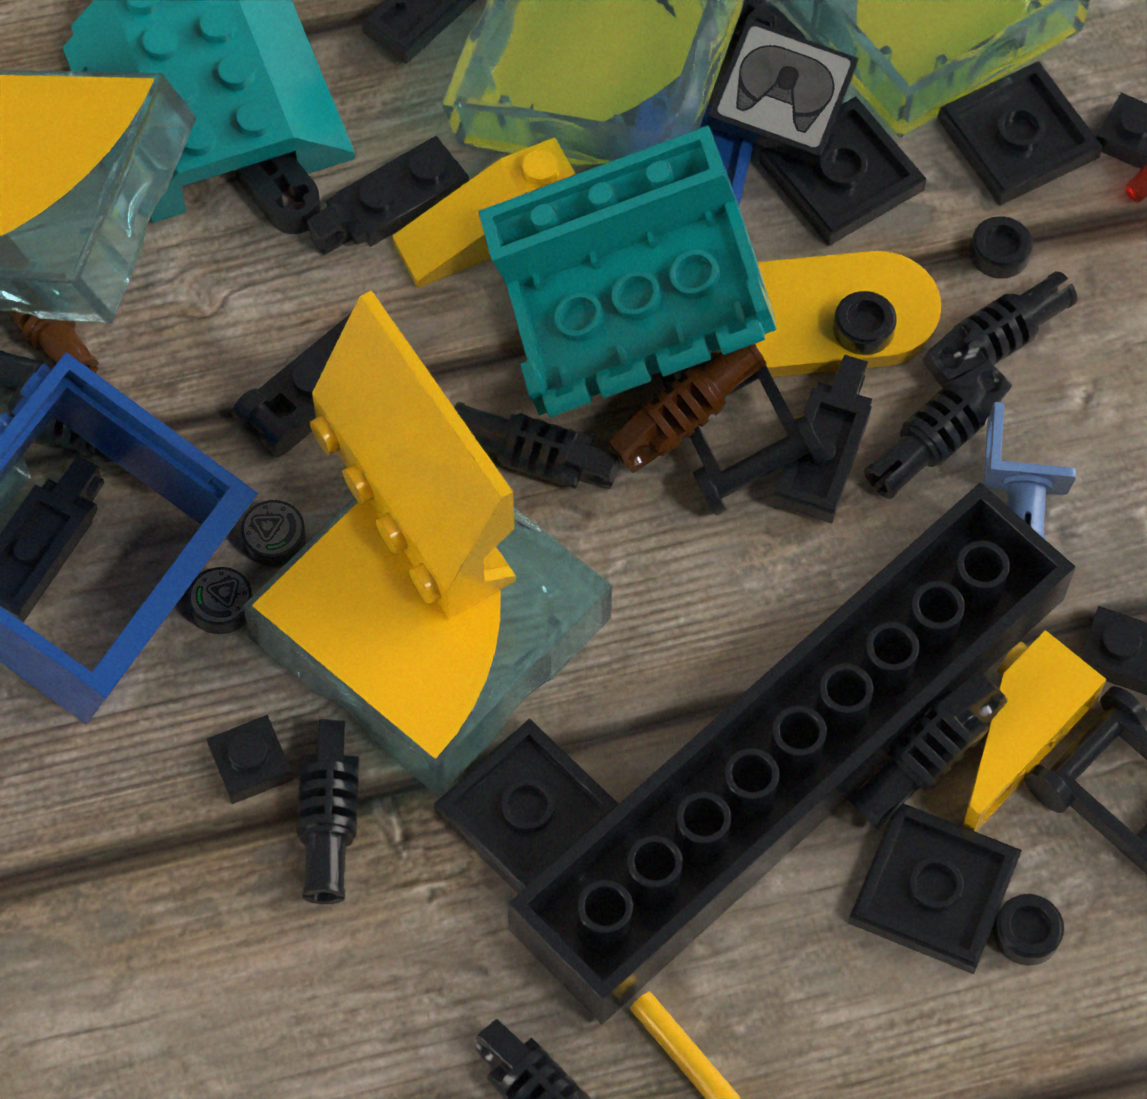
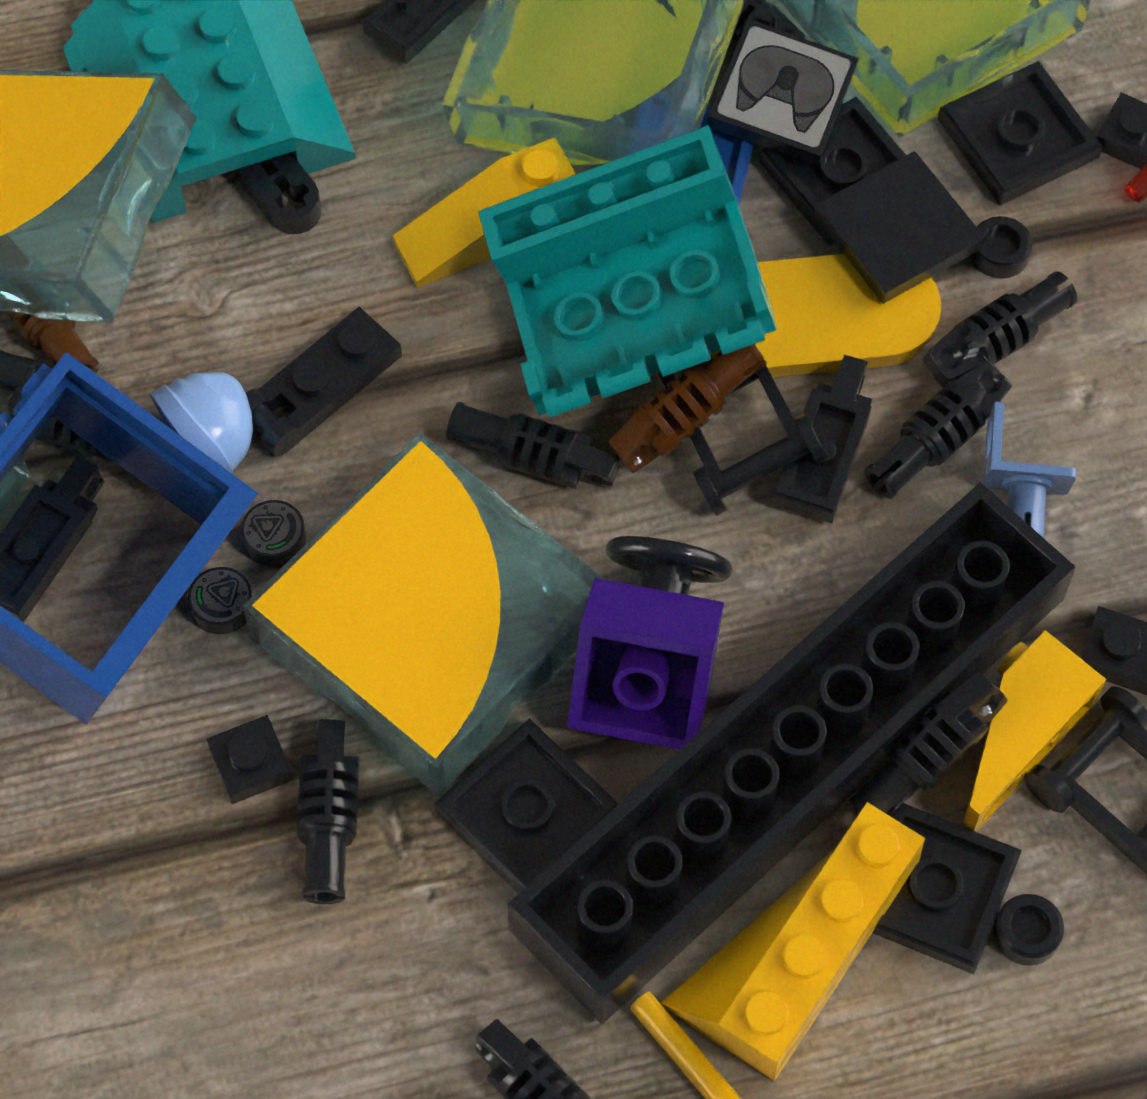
(209, 414): none -> light blue hat
(388, 198): black hinge -> none
(413, 462): yellow piece -> none
(648, 645): none -> dark purple piece
(788, 961): none -> yellow wedge
(864, 323): black tile -> none
(899, 226): none -> black tile

